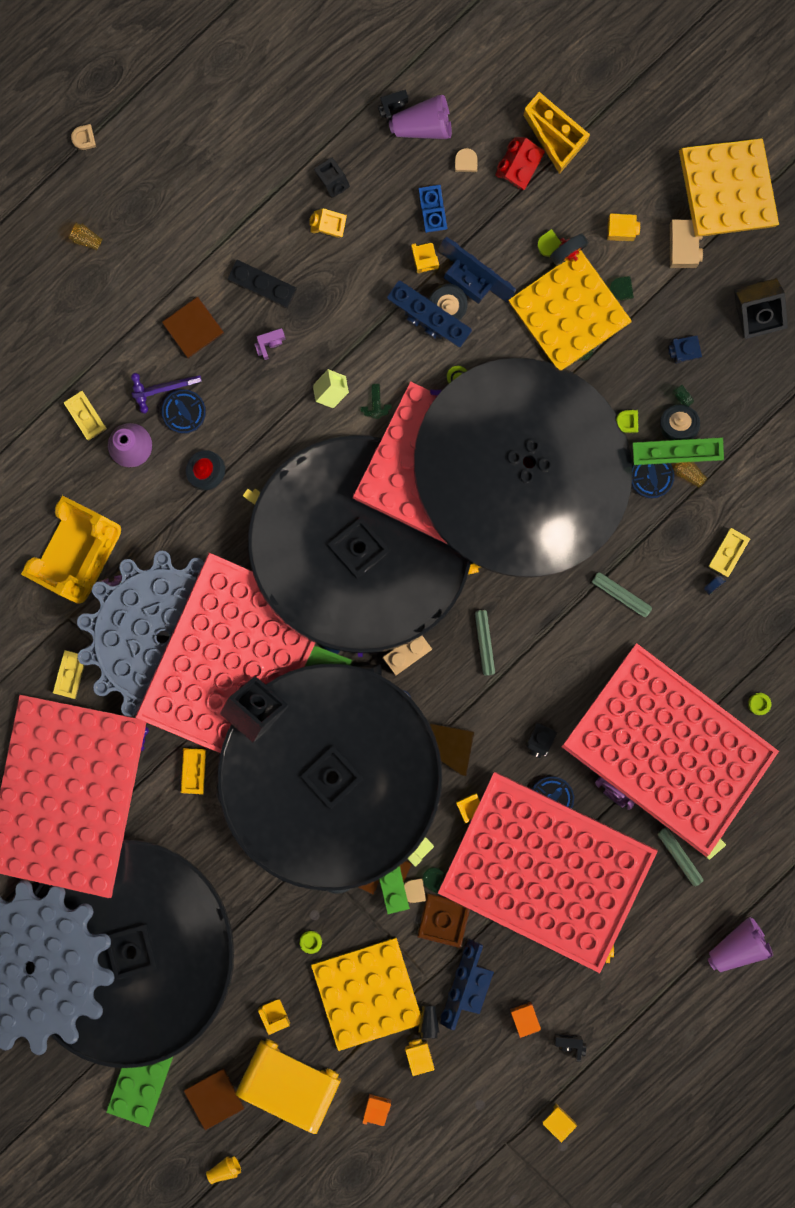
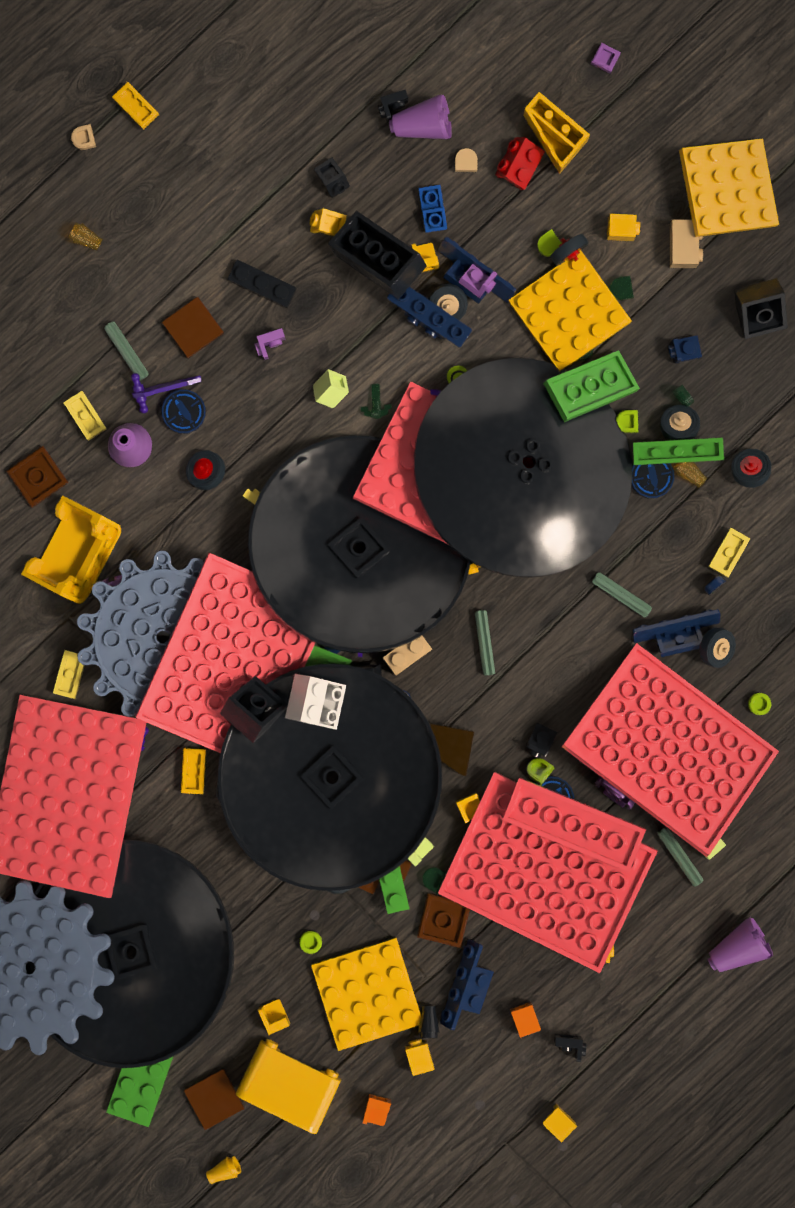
(37, 476): none -> reddish brown tile
(126, 350): none -> sand green axle
(135, 105): none -> yellow plate
(315, 701): none -> white slope
(377, 254): none -> black brick
(415, 890): tan tile -> none
(477, 281): none -> medium lavender bracket
(539, 770): none -> lime tile
(574, 824): none -> coral plate
(591, 386): none -> bright green plate
(605, 58): none -> medium lavender tile
(677, 634): none -> dark blue bracket
(717, 647): none -> black wheel
(751, 468): none -> black wheel

